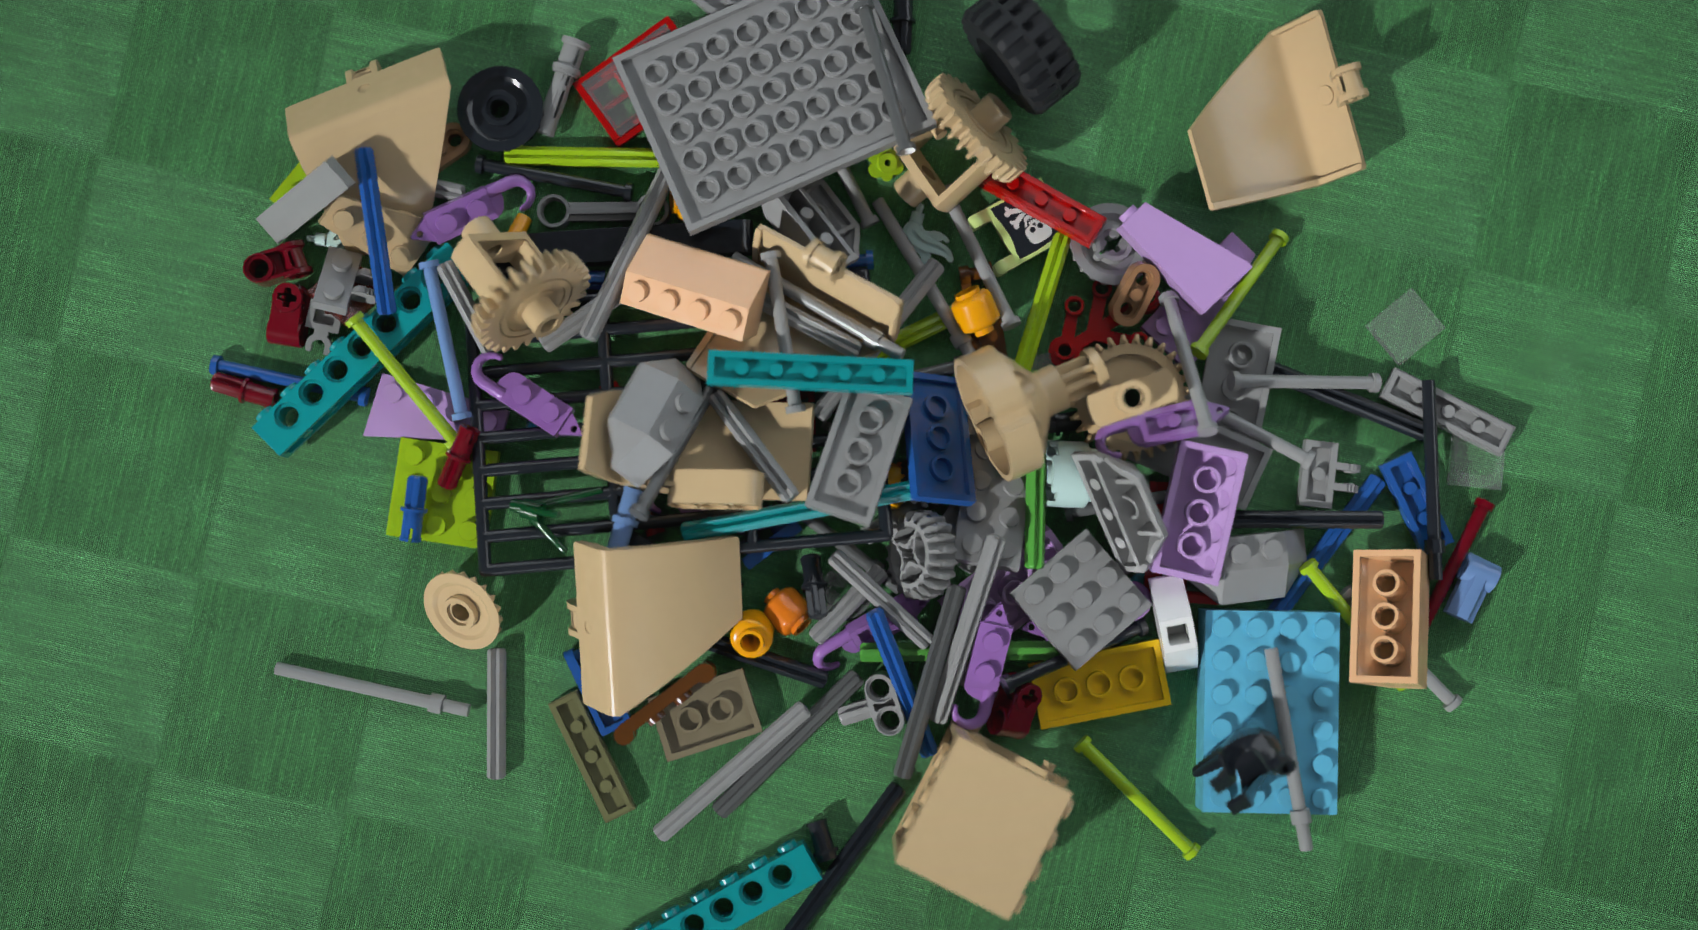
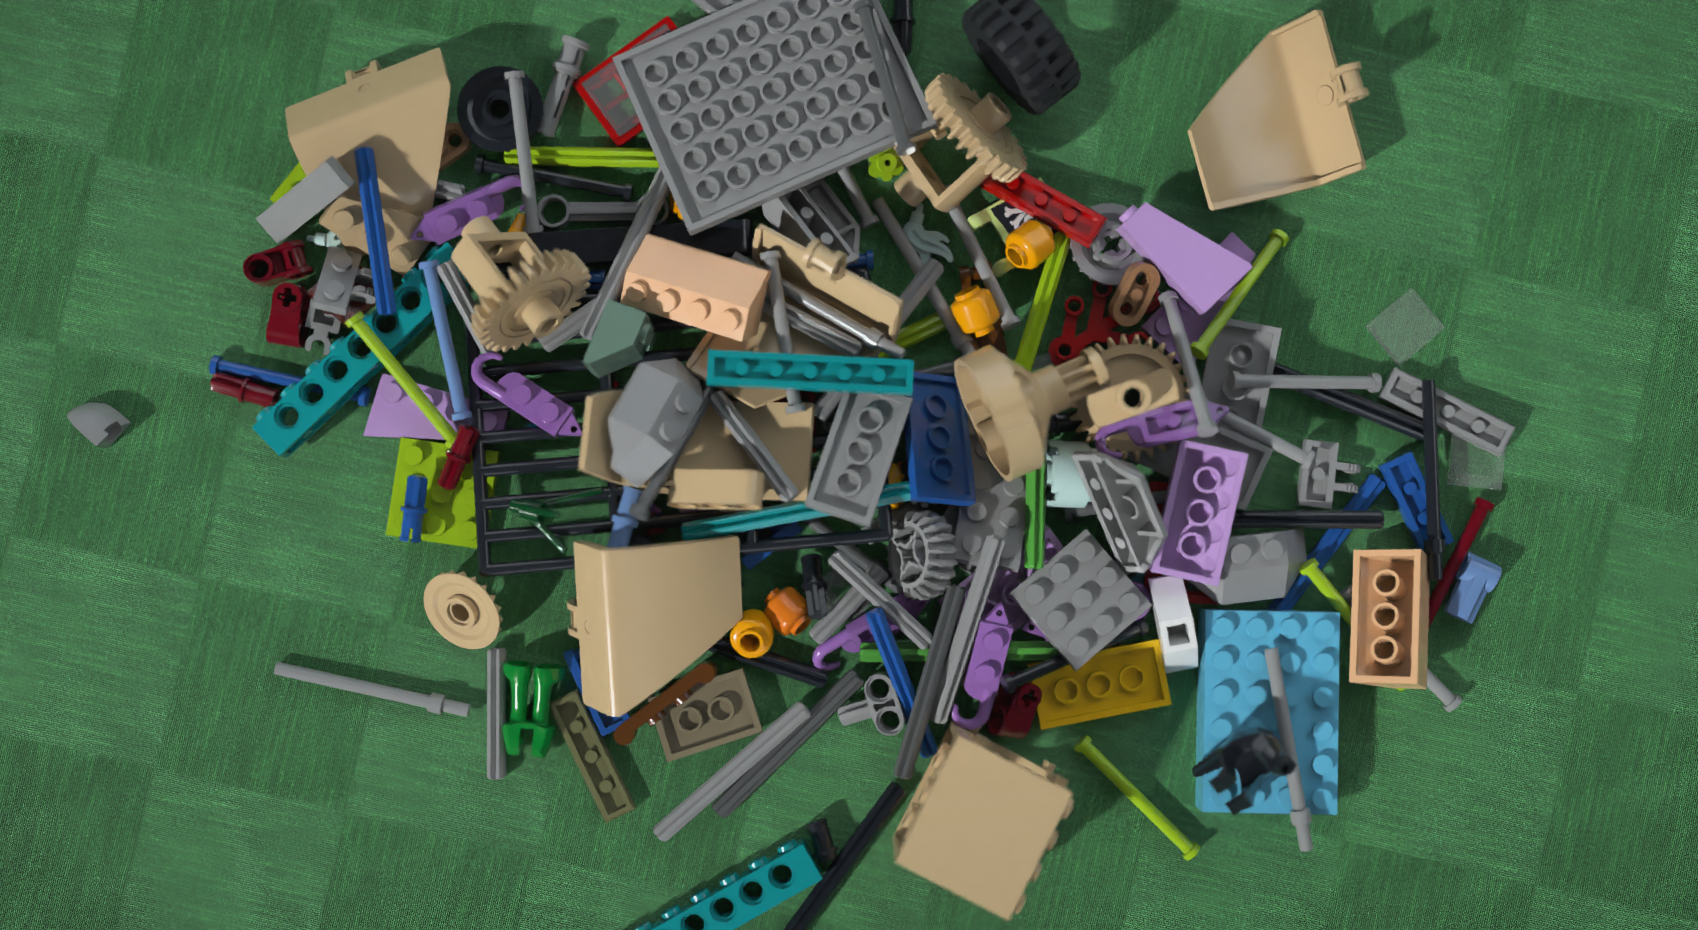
(98, 422): none -> light grey brick
(523, 151): none -> light grey bar
(545, 677): none -> green piece
(619, 339): none -> sand green slope
(1029, 244): none -> light orange head

